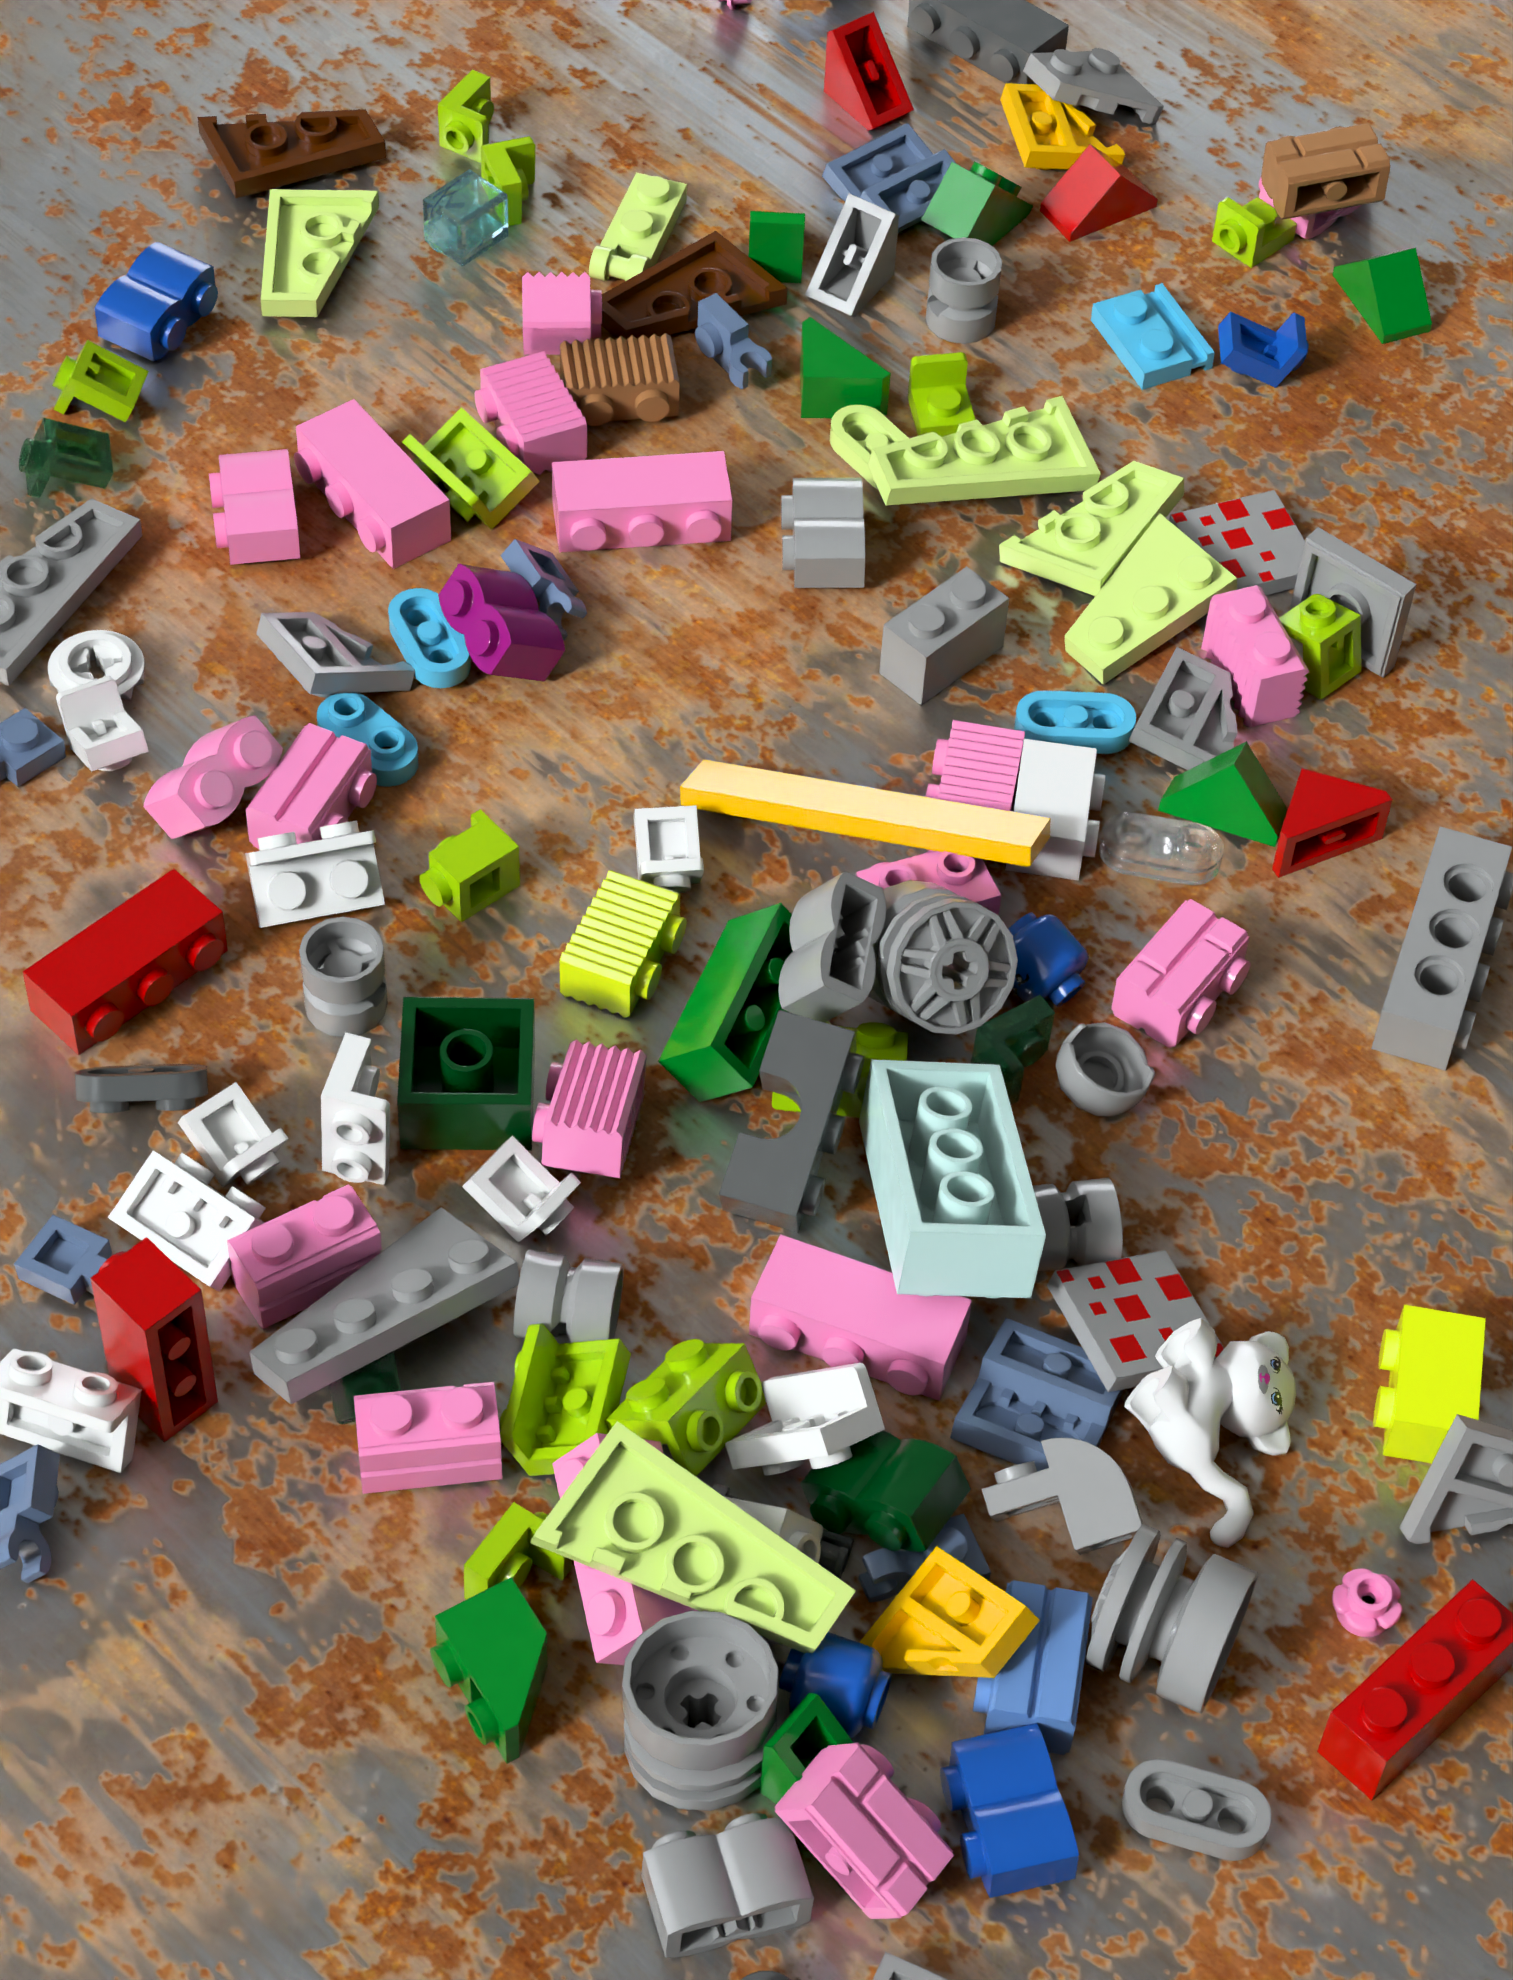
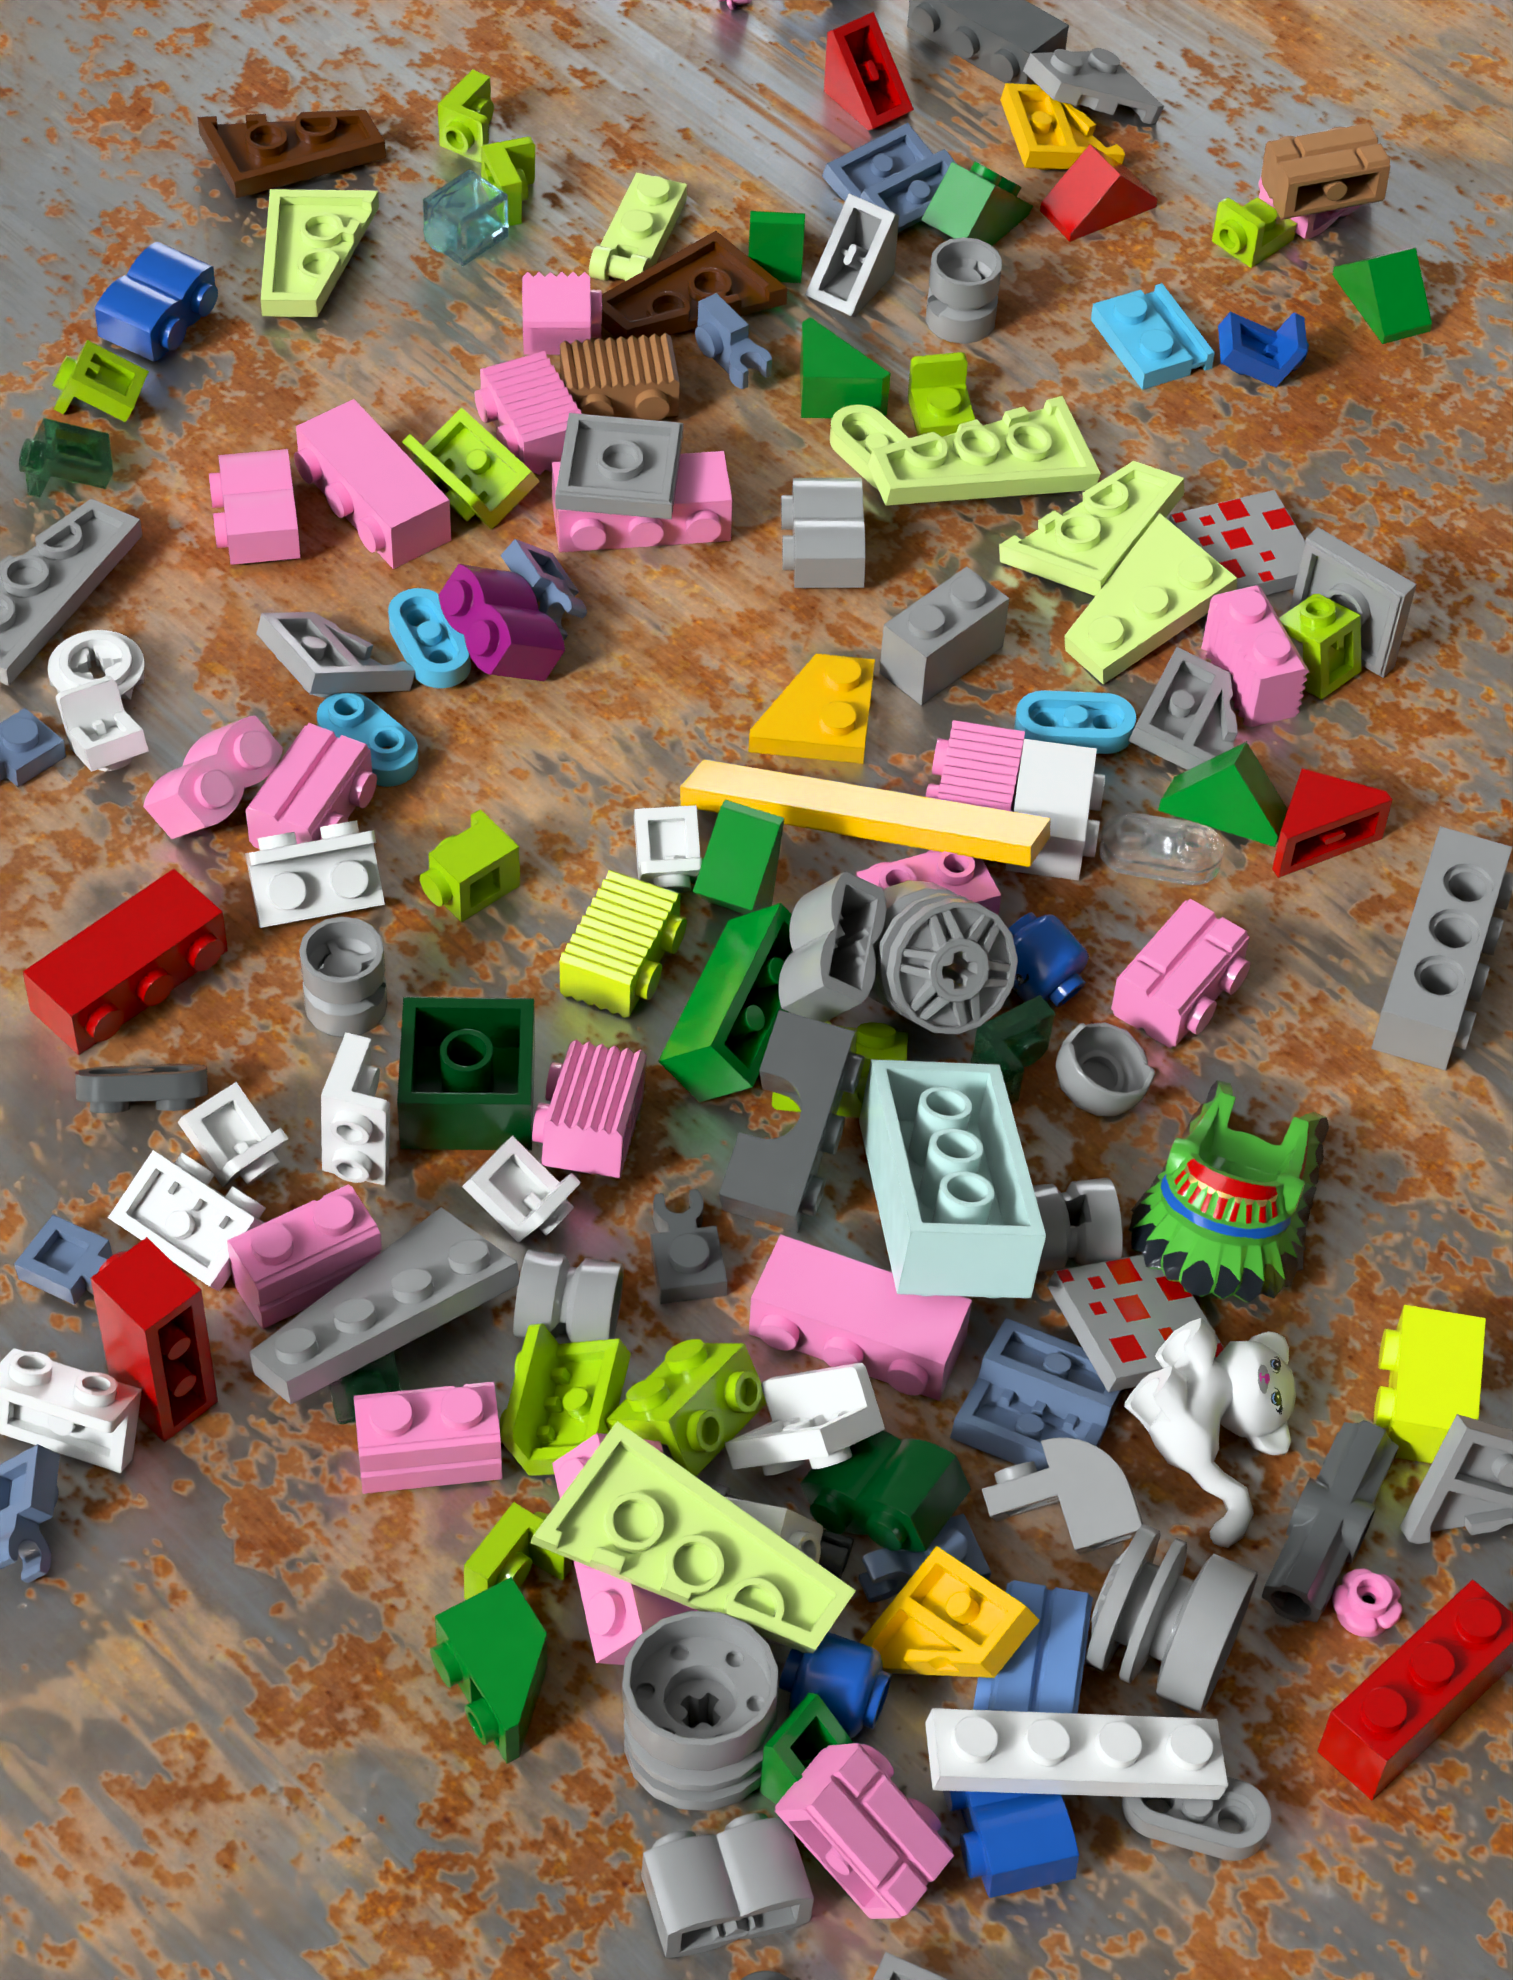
(619, 466): none -> light grey tile
(685, 1256): none -> dark grey plate
(741, 859): none -> green slope
(819, 712): none -> yellow wing
(1075, 1754): none -> white plate
(1230, 1205): none -> bright green piece
(1330, 1522): none -> dark grey piece

